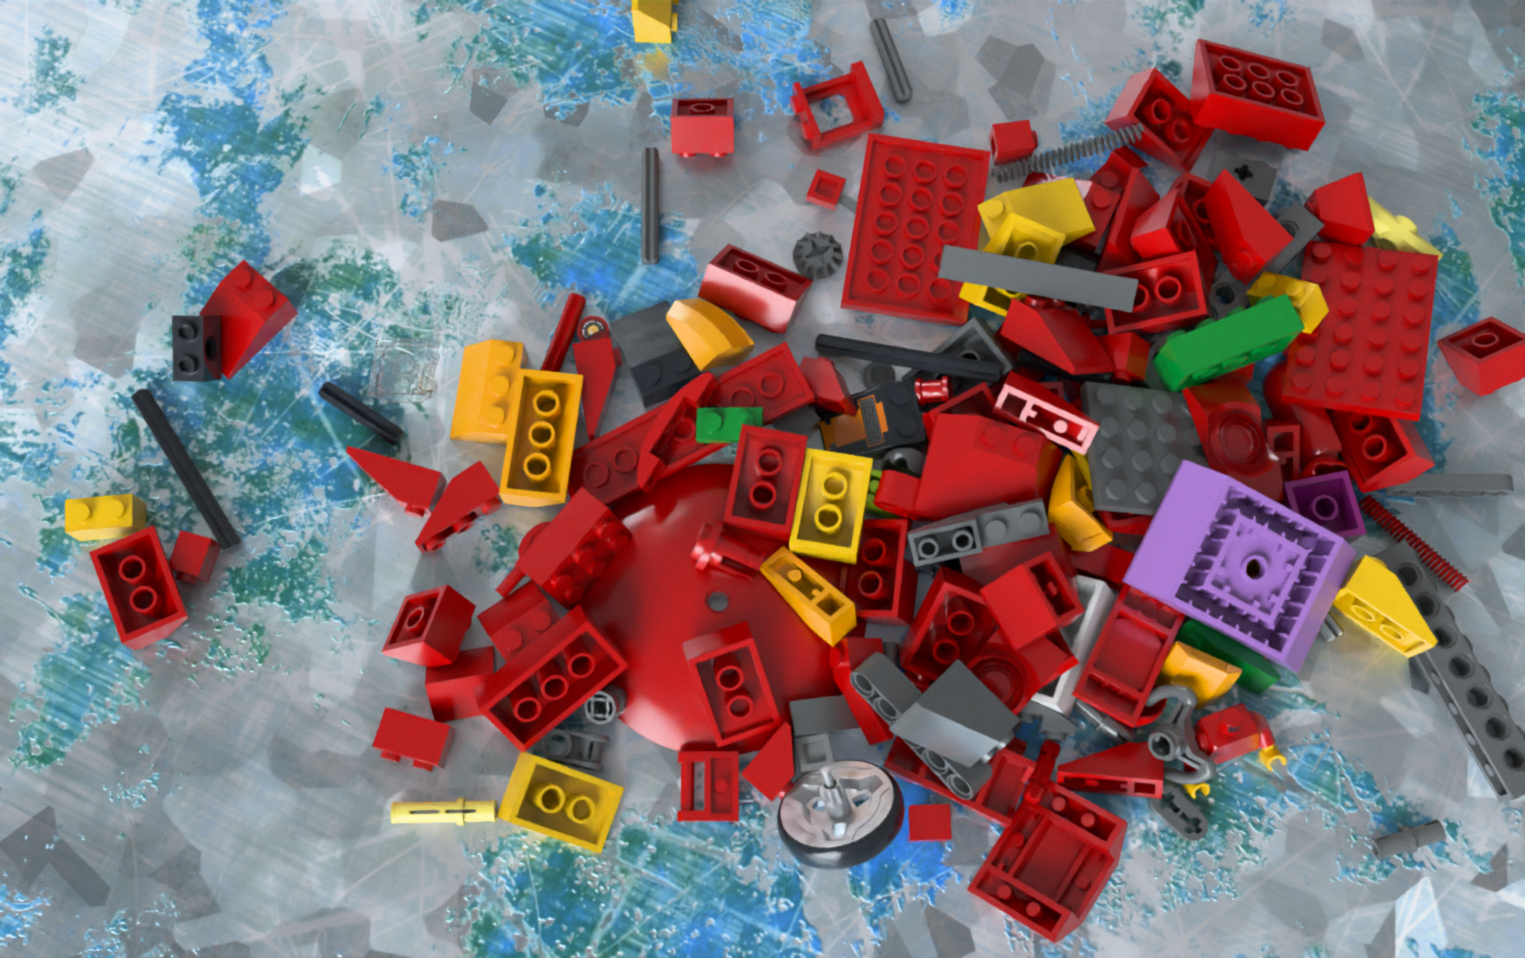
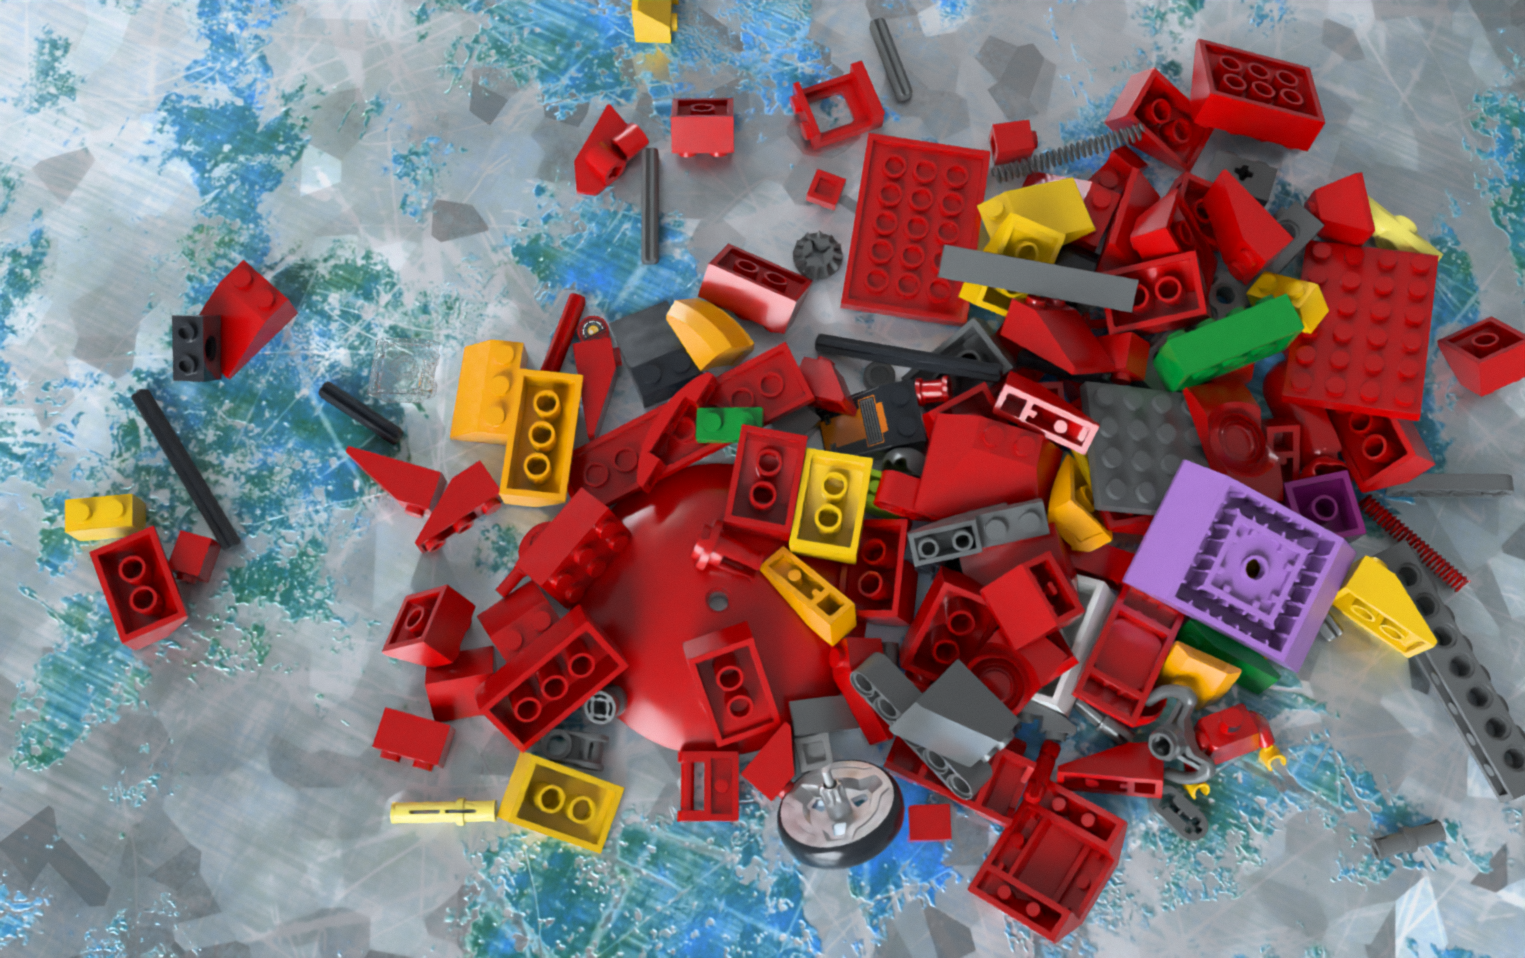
(607, 152): none -> red panel

